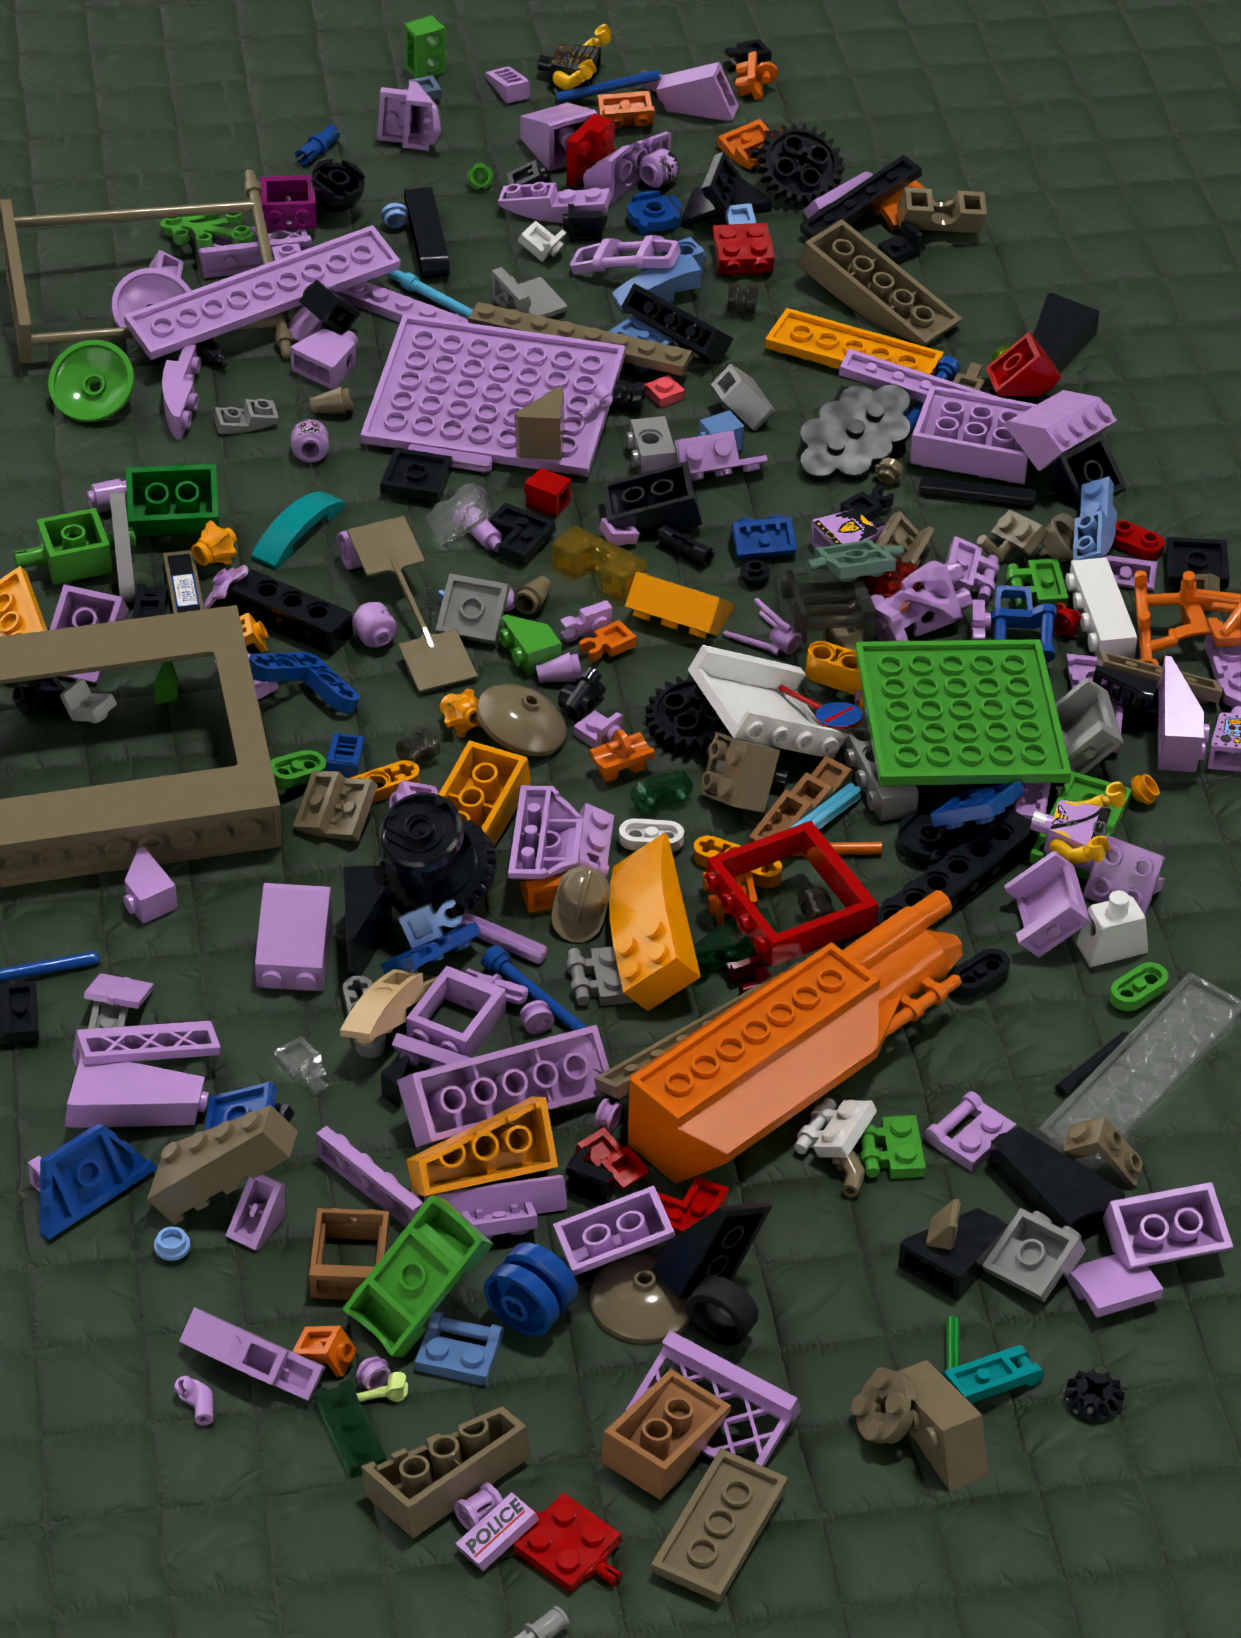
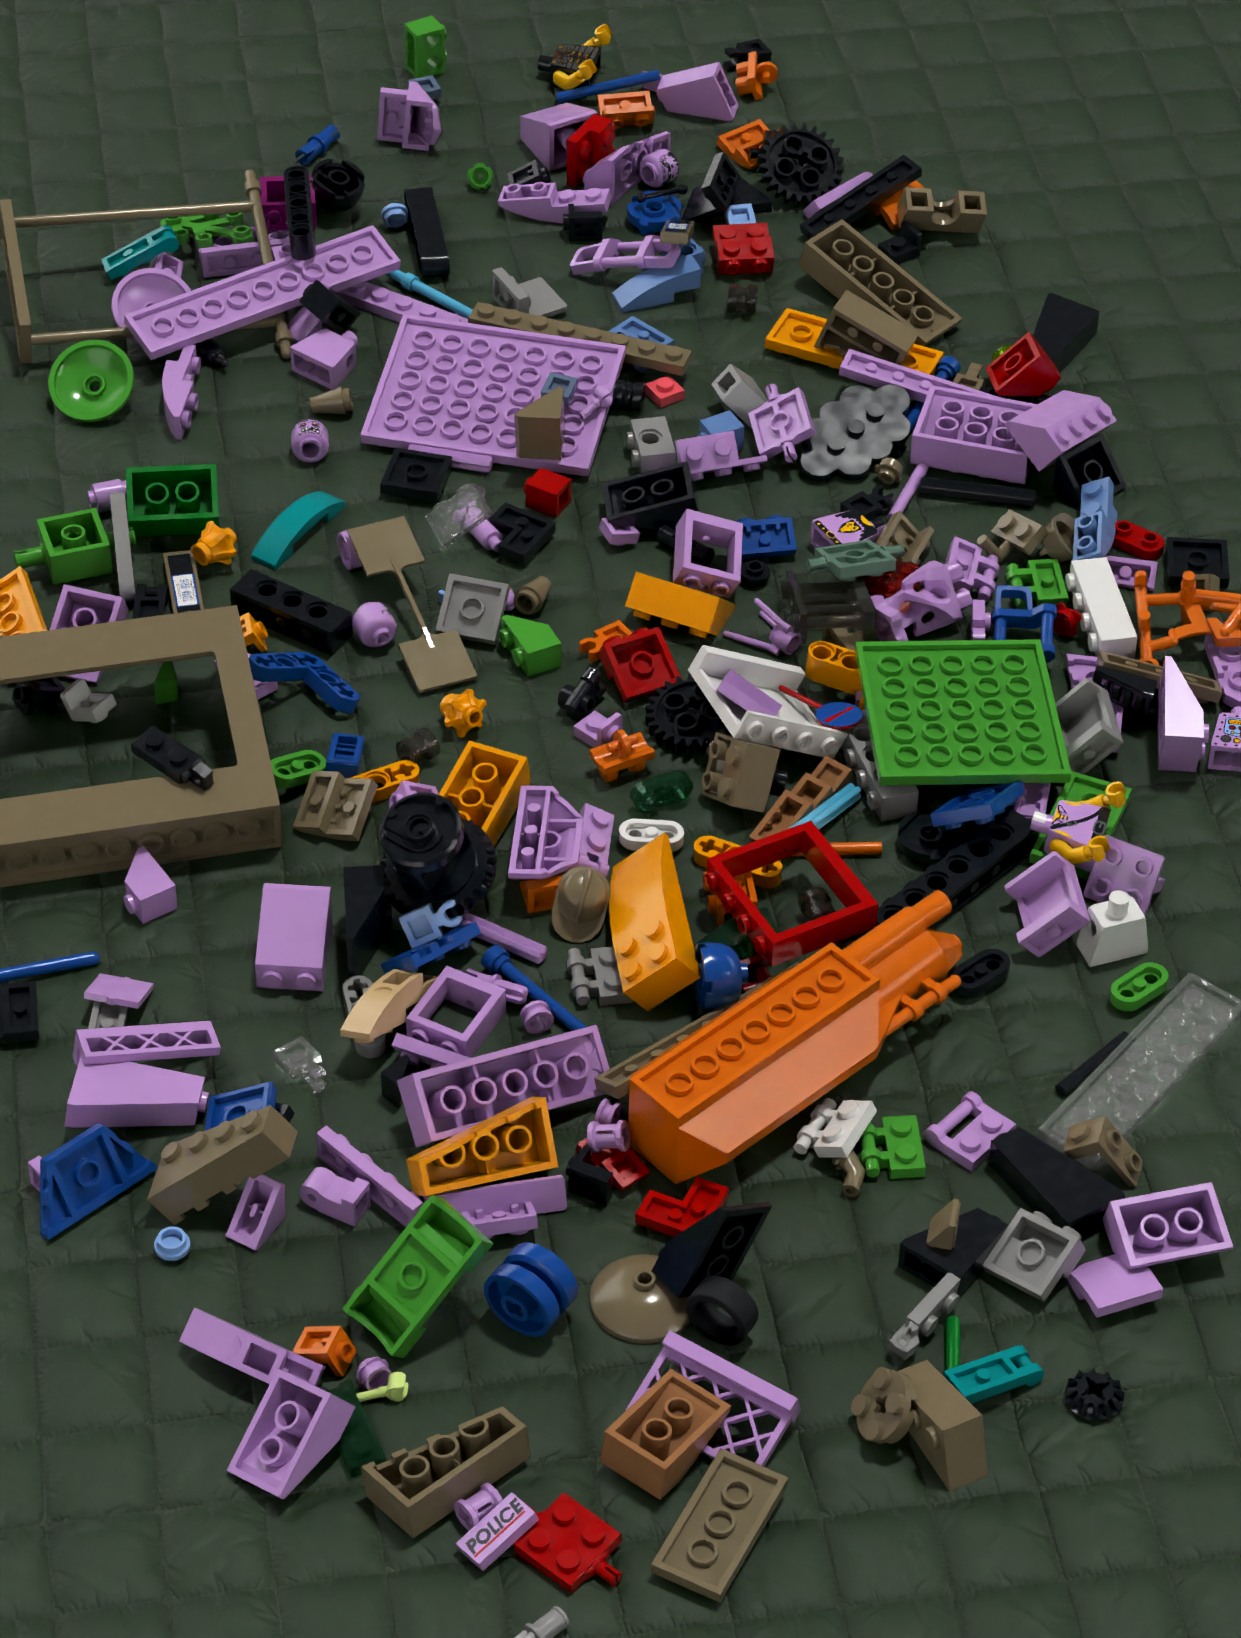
(140, 251): none -> teal plate
(172, 758): none -> black hinge
(198, 1396): lavender arm -> none
(223, 582): lavender plate -> none
(254, 416): light grey slope -> none
(289, 1434): none -> lavender slope
(299, 213): none -> black beam
(336, 1195): none -> lavender leg
(336, 1223): medium nougat window -> none
(457, 1358): medium blue plate -> none
(509, 84): lavender slope -> none
(521, 719): dark tan dish -> none
(541, 241): white bracket -> none
(561, 669): lavender cone -> none
(568, 383): none -> sand blue plate
(583, 551): clear yellow arch -> none
(587, 622): lavender plate -> none
(608, 1136): none -> lavender bush
(613, 1230): lavender slope -> none
(638, 663): none -> red plate
(677, 232): none -> dark tan tile
(677, 323): black brick -> none
(681, 189): none -> black hinge
(714, 531): none -> lavender window
(720, 975): none -> blue cylinder
(747, 695): none -> lavender slope
(781, 423): none -> lavender plate
(866, 329): none -> dark tan wedge
(909, 489): none -> lavender bar
(925, 1316): none -> light grey hinge
(1144, 789): light orange plate -> none

